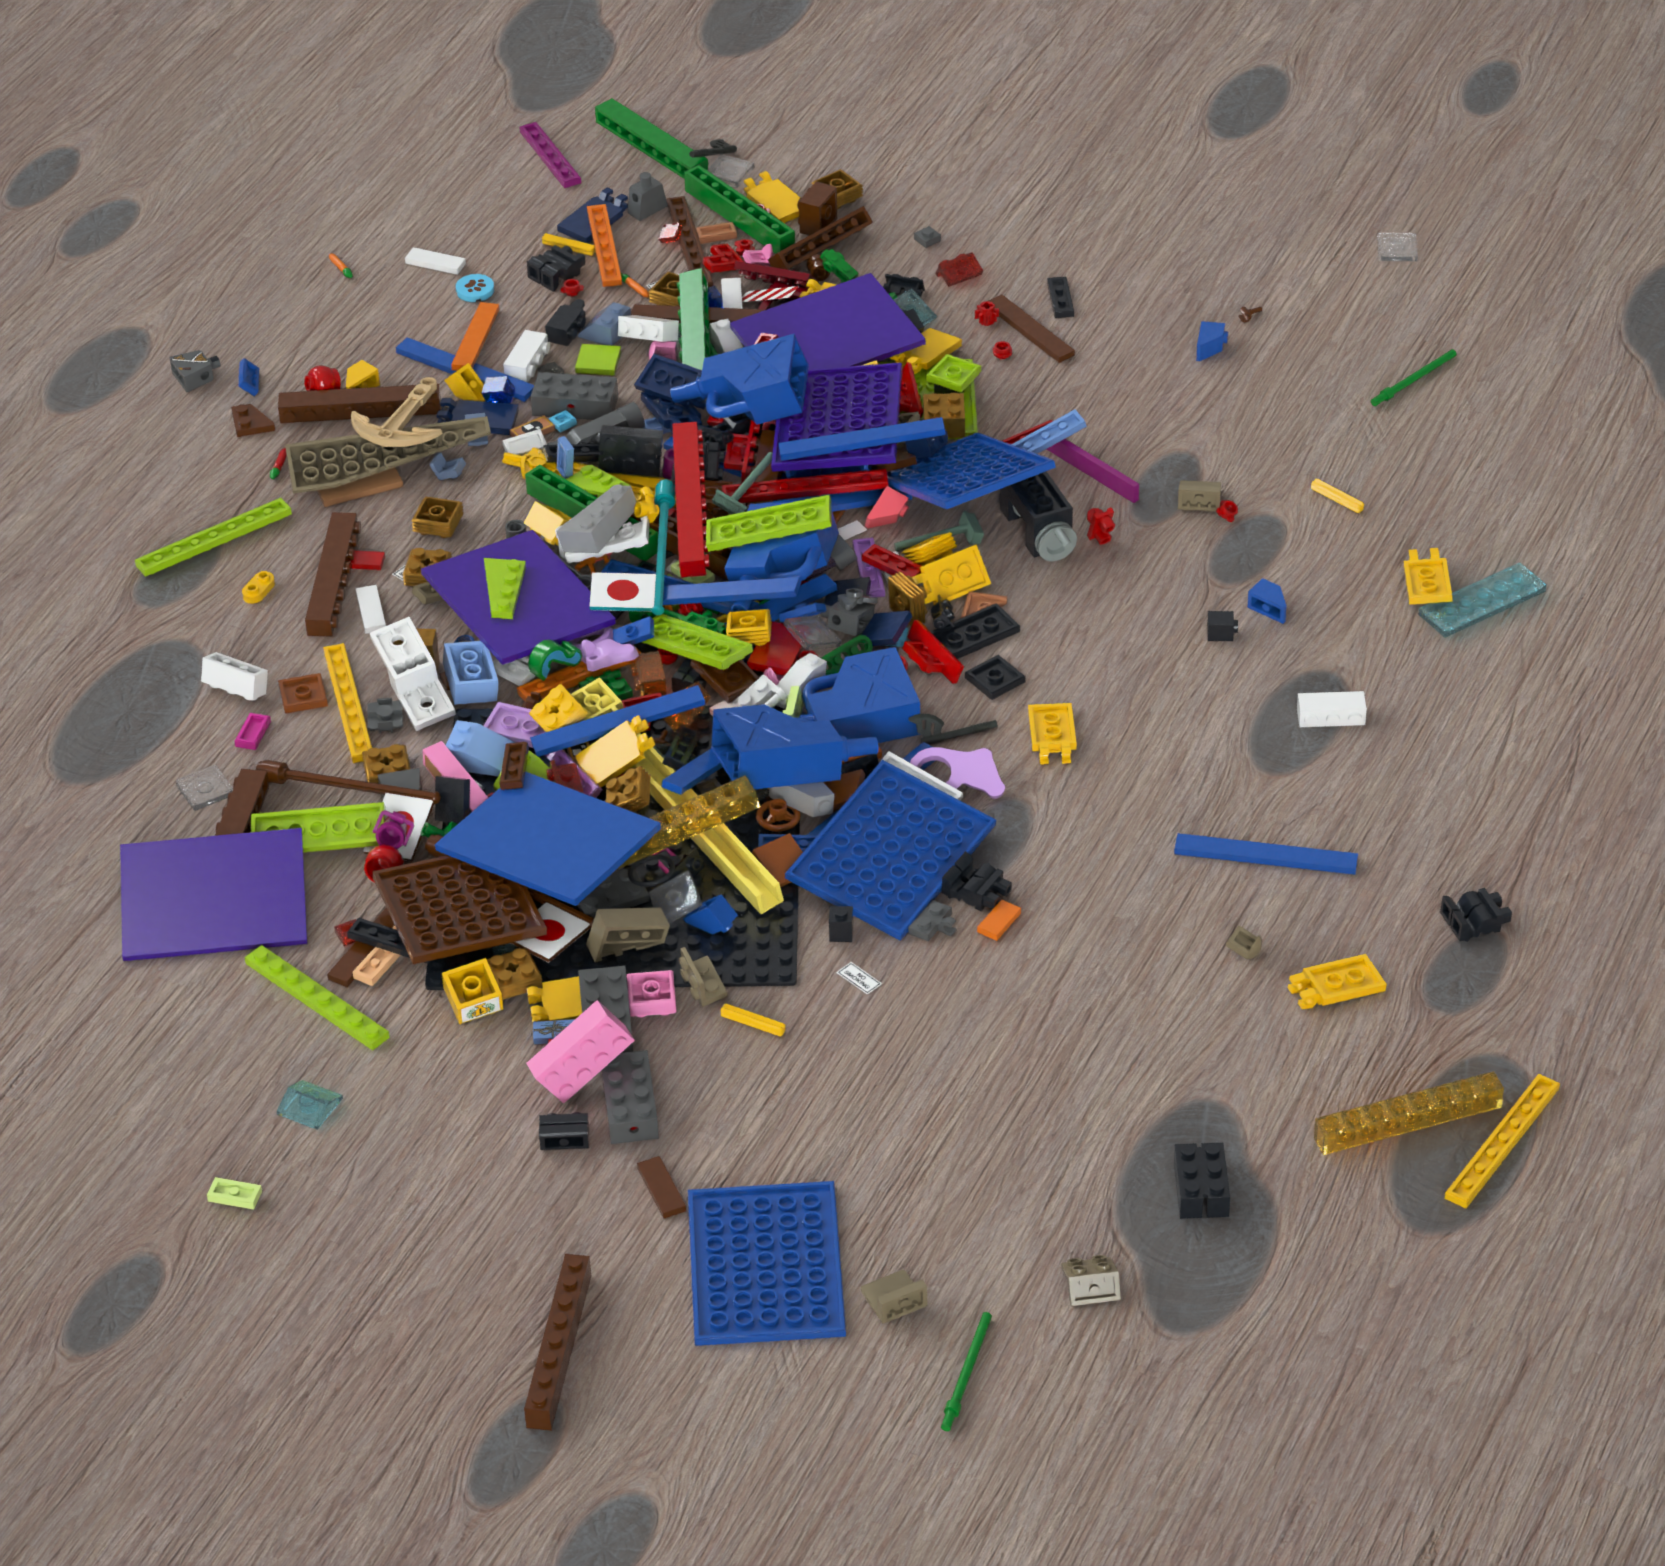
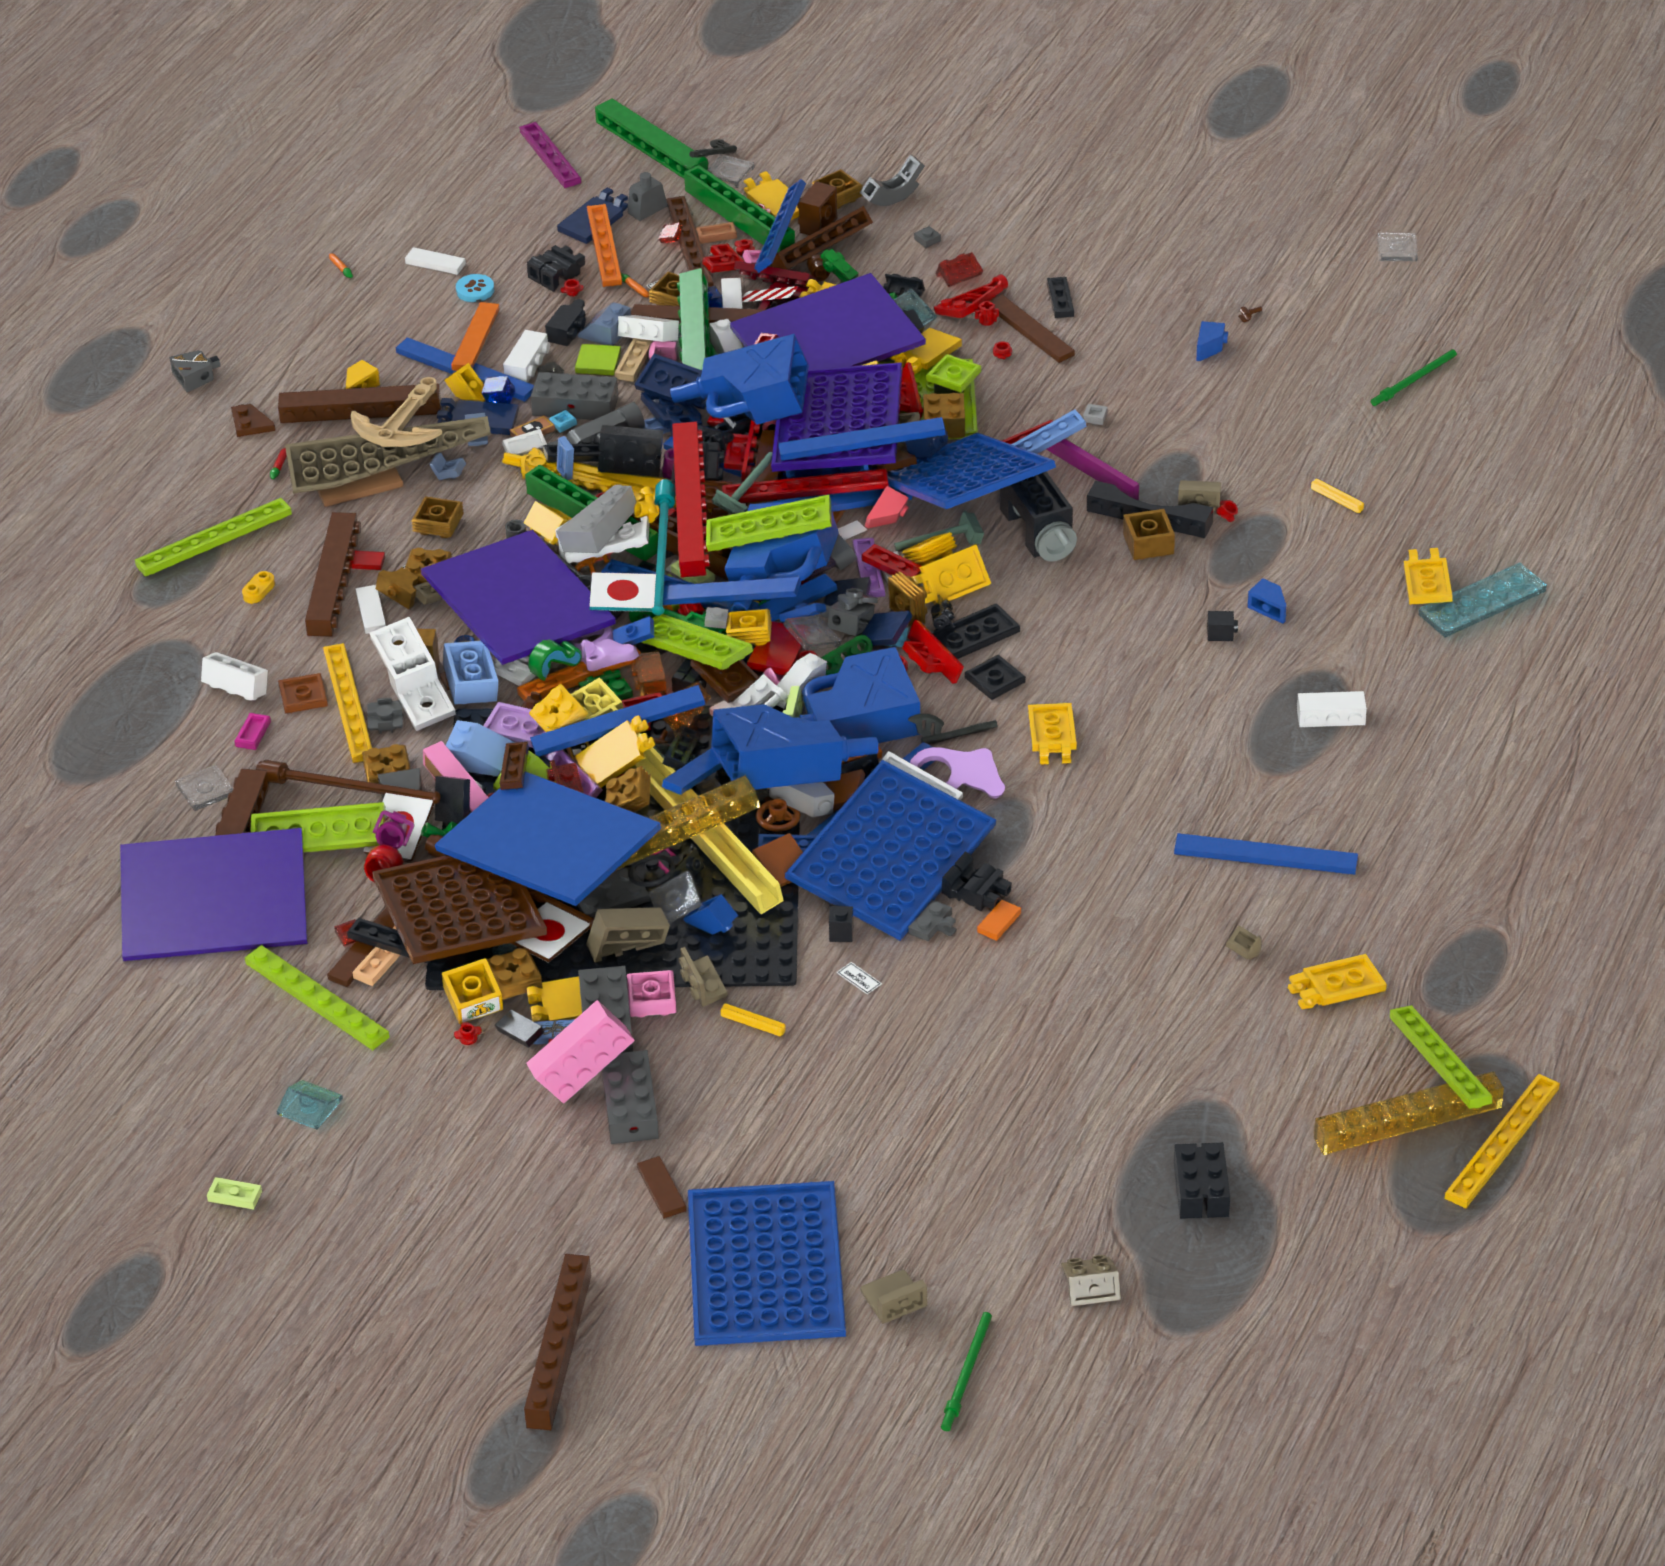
(248, 377): blue plate -> none
(322, 378): red piece -> none
(398, 586): none -> pearl gold brick
(468, 1033): none -> red plate
(503, 585): lime wing -> none
(519, 1028): none -> tile
(564, 1131): black brick -> none
(576, 246): yellow axle -> none
(594, 480): lime wing -> none
(633, 360): none -> tan plate
(667, 657): red plate -> none
(716, 617): none -> light grey plate
(780, 226): none -> blue tile
(897, 188): none -> dark grey arch
(957, 305): none -> red plate
(979, 601): nougat tile -> none
(1095, 414): none -> light grey plate
(1100, 525): red hips -> none
(1148, 534): none -> pearl gold brick
(1186, 519): none -> black arch
(1441, 1057): none -> lime plate
(1475, 914): black hips -> none

